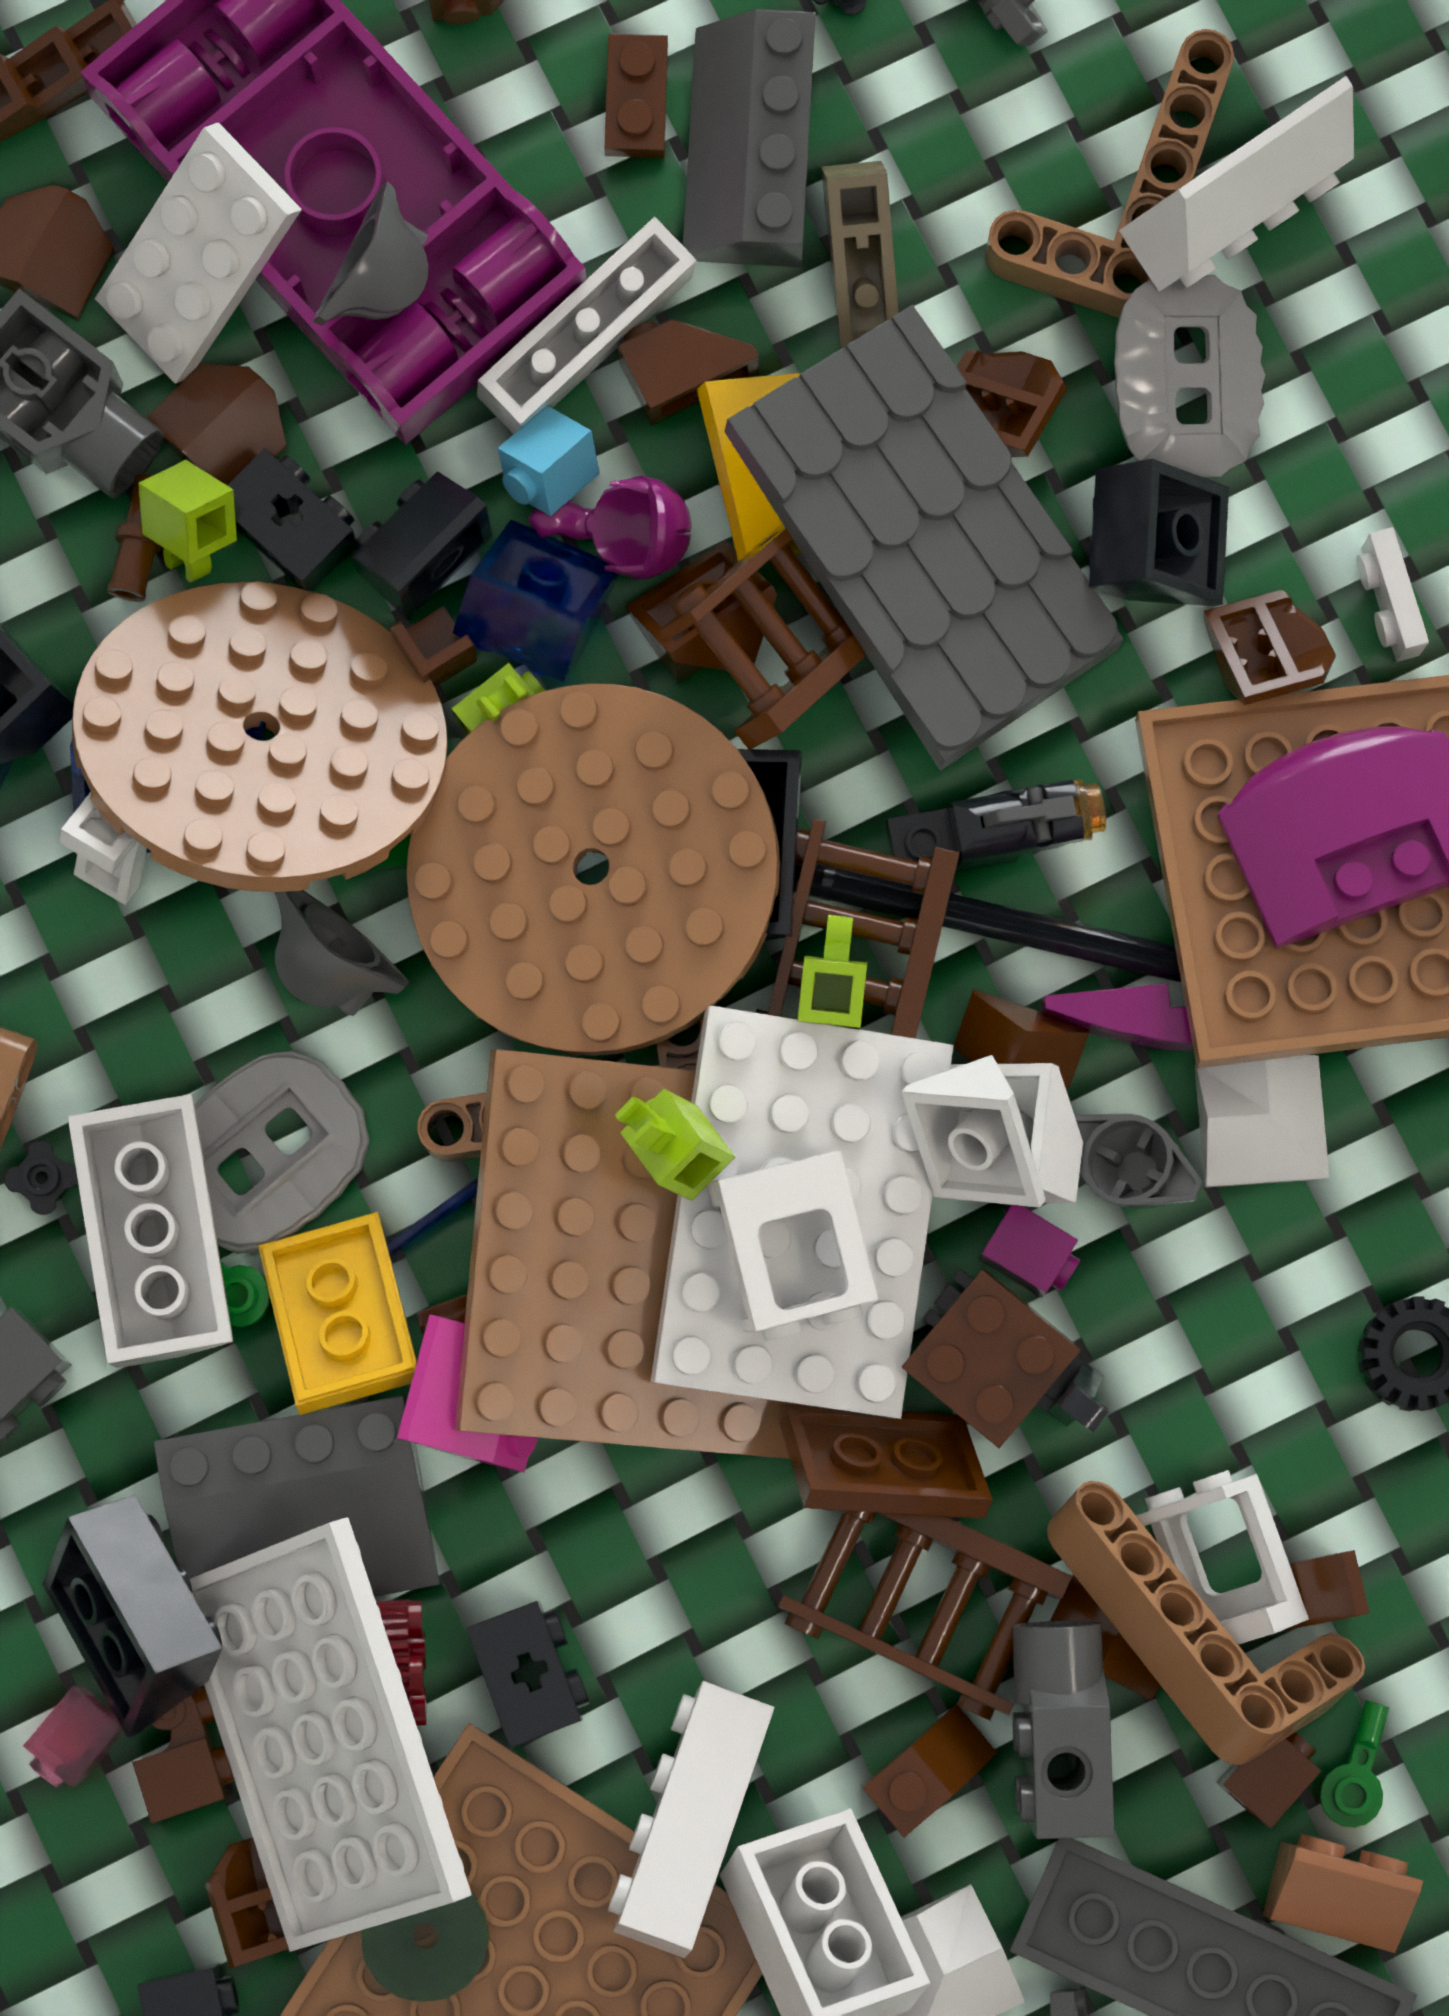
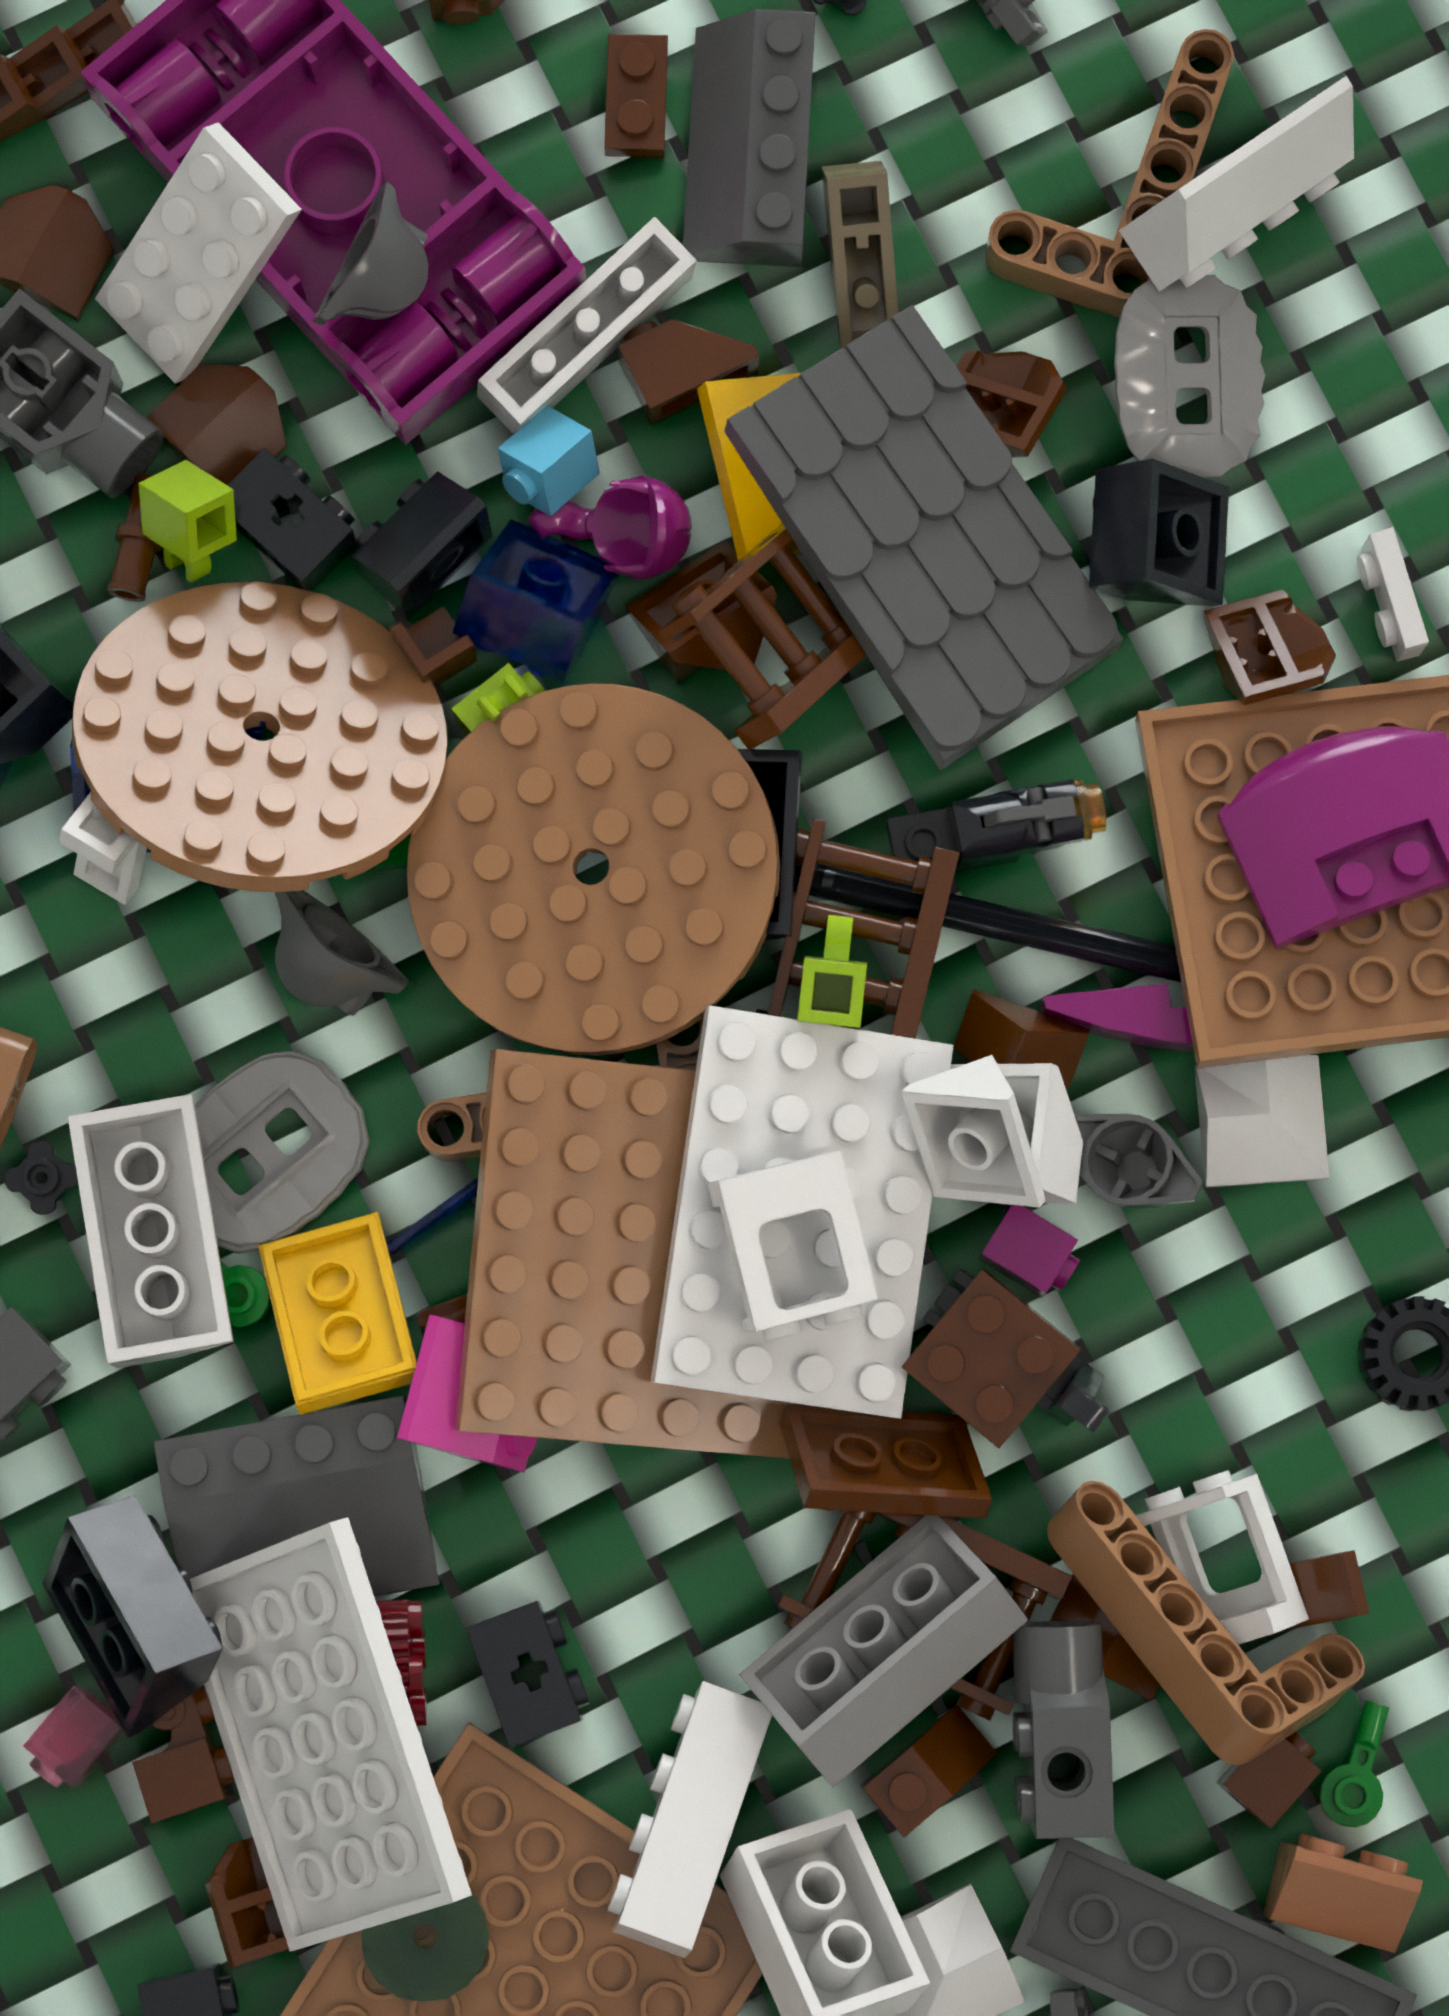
(675, 1142): lime brick -> none
(883, 1647): none -> light grey slope

